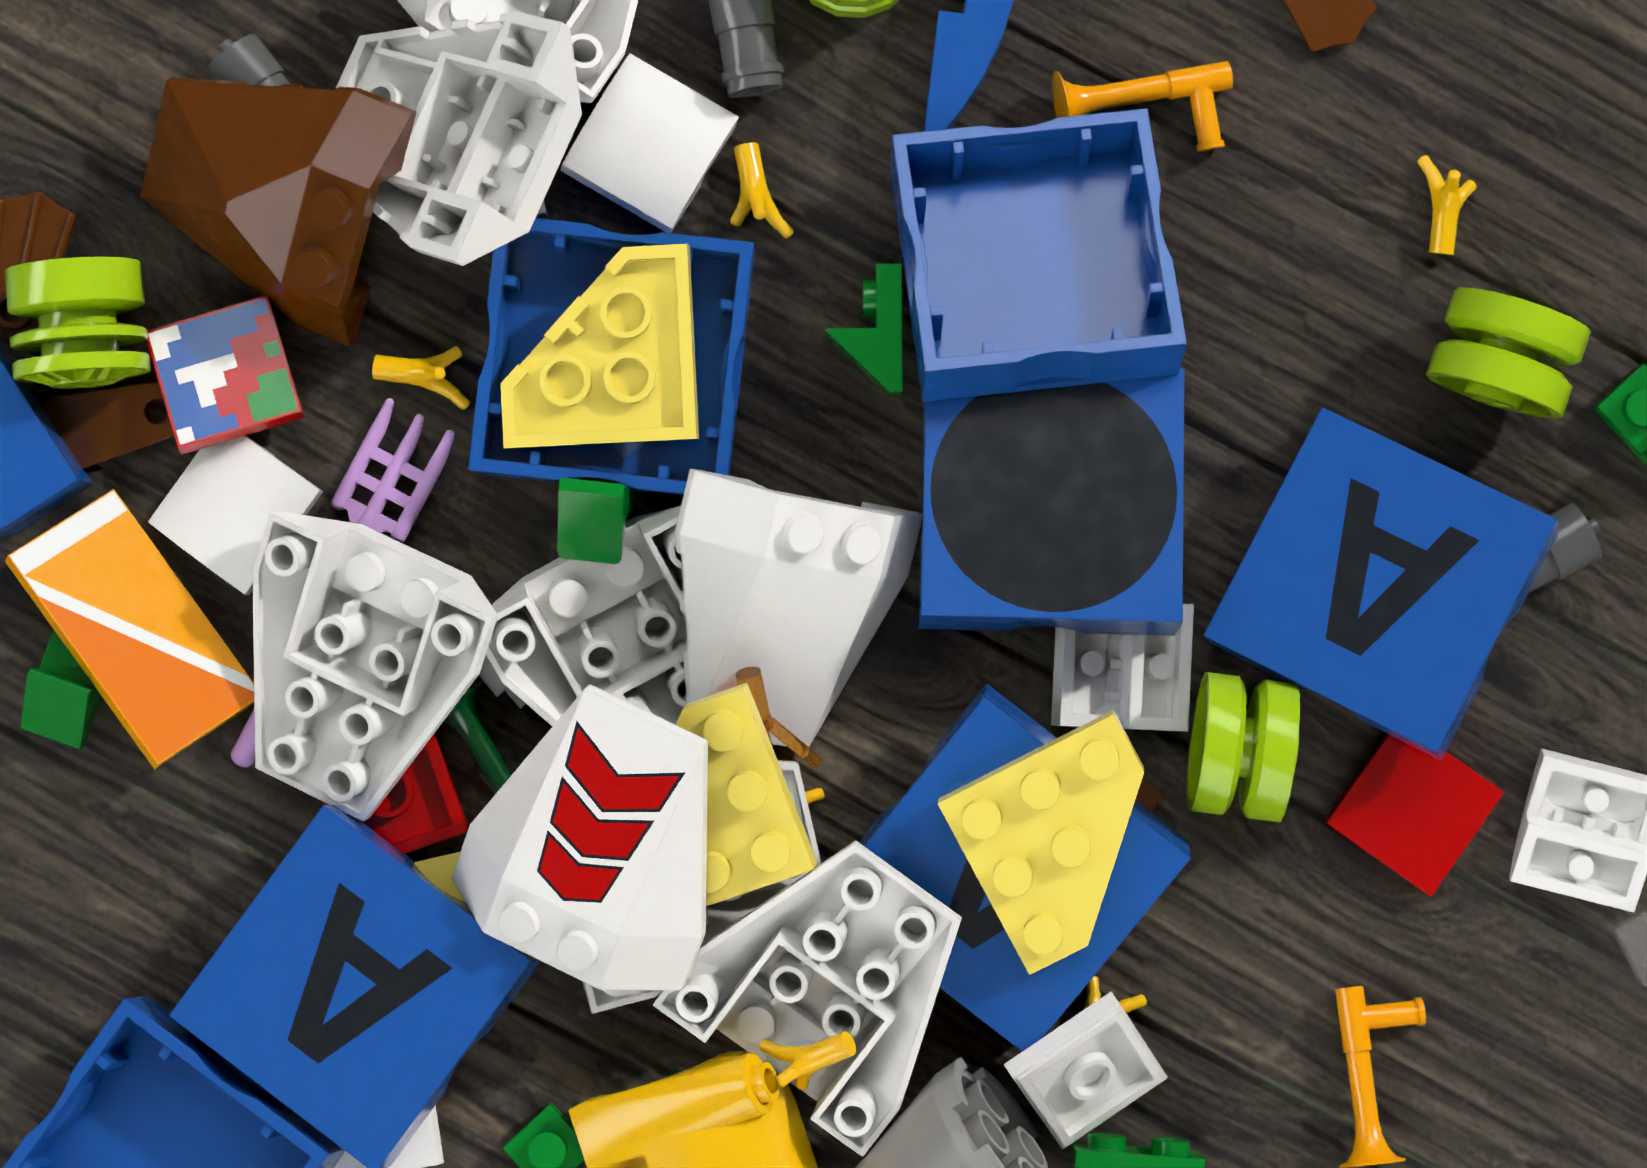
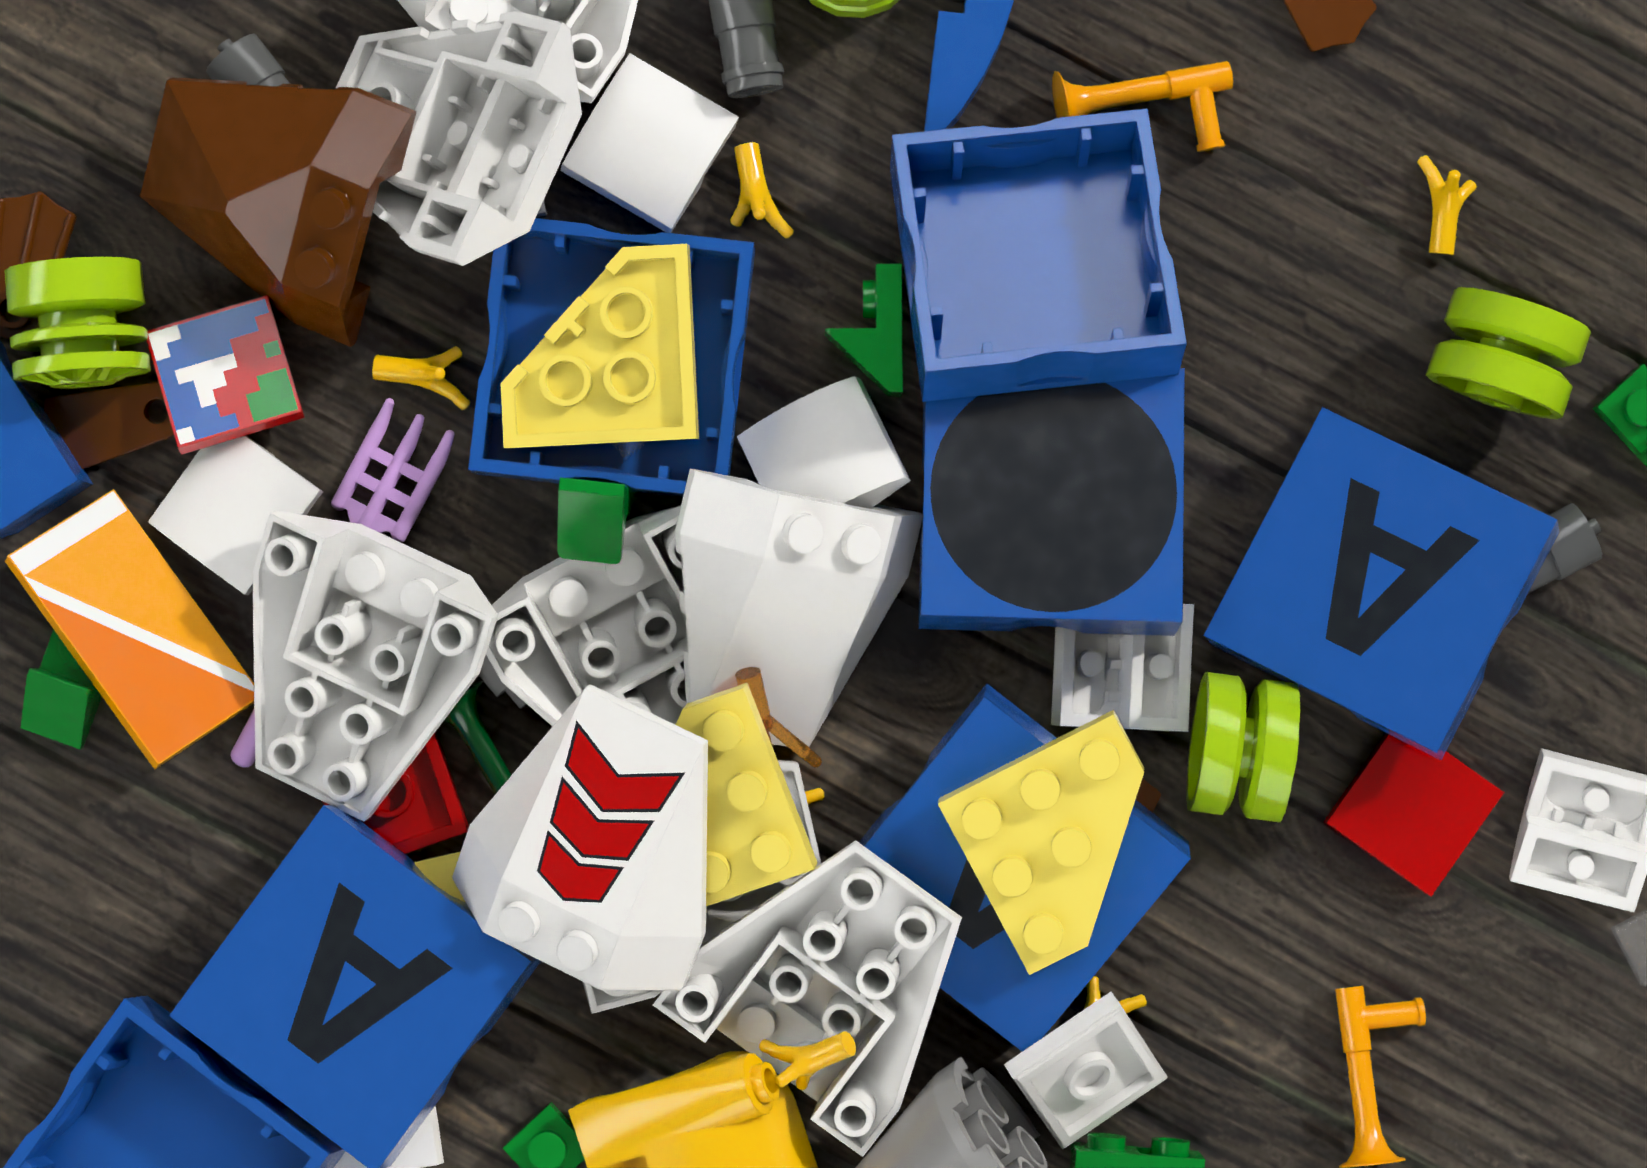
(826, 448): none -> white slope

